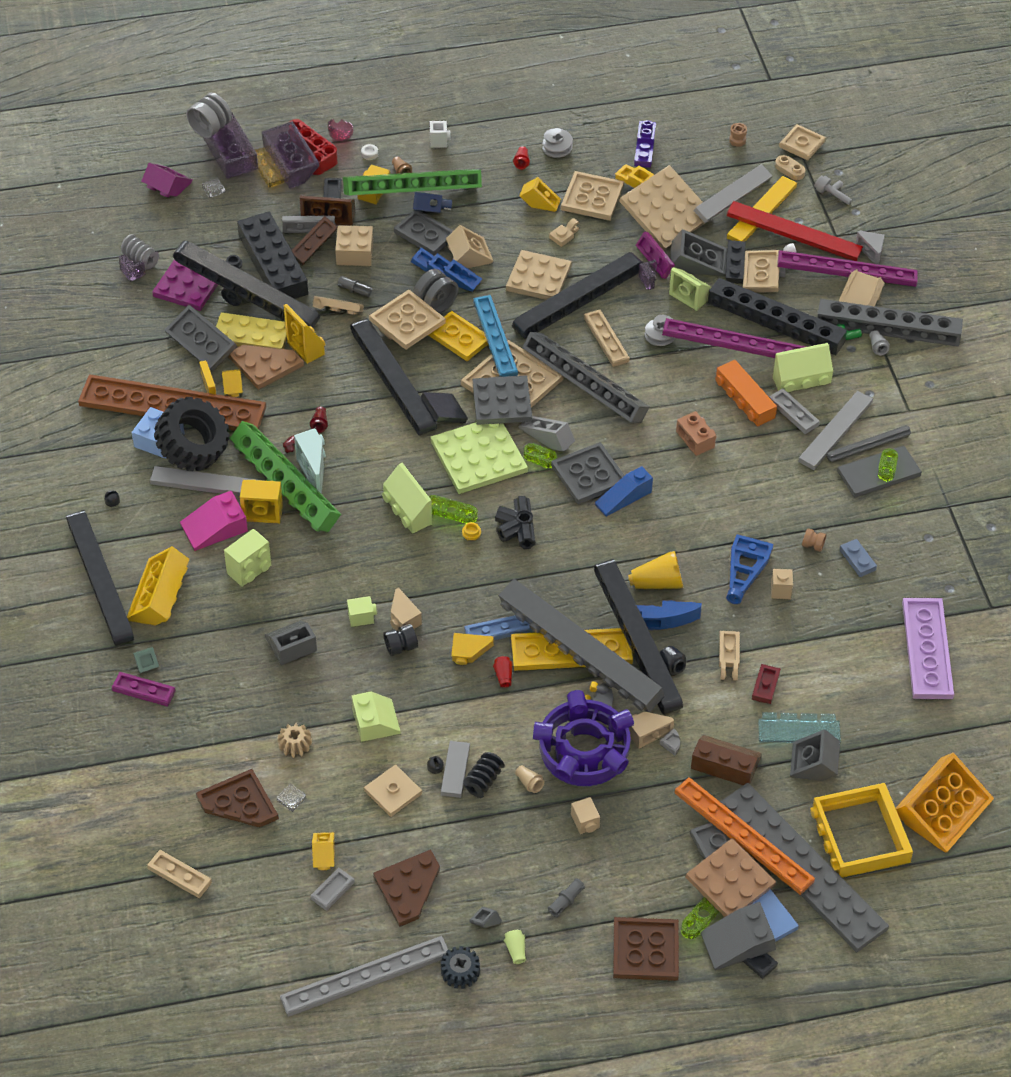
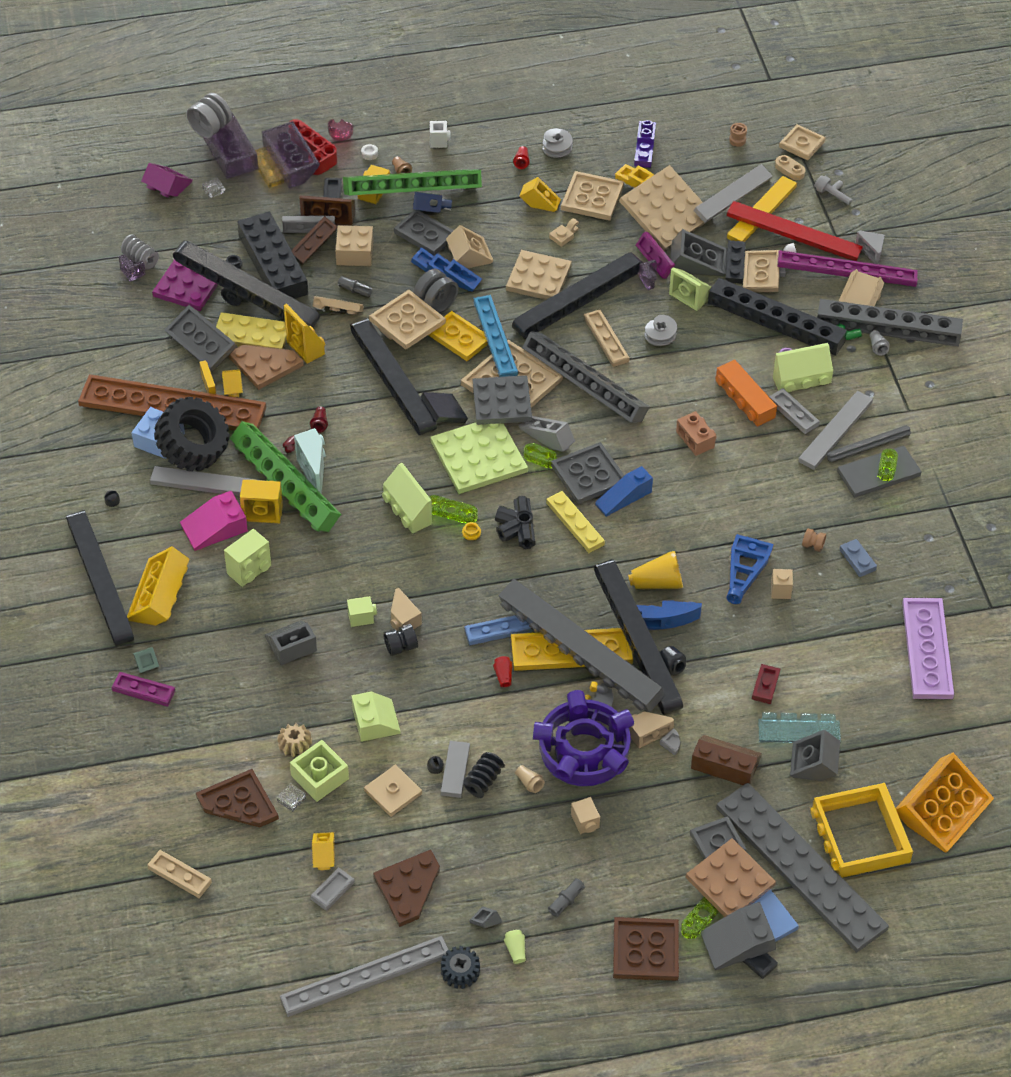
(319, 770): none -> yellowish green brick
(470, 647): yellow slope -> none
(575, 522): none -> light yellow plate
(725, 338): magenta tile -> none
(729, 653): tan hinge -> none
(745, 836): orange tile -> none

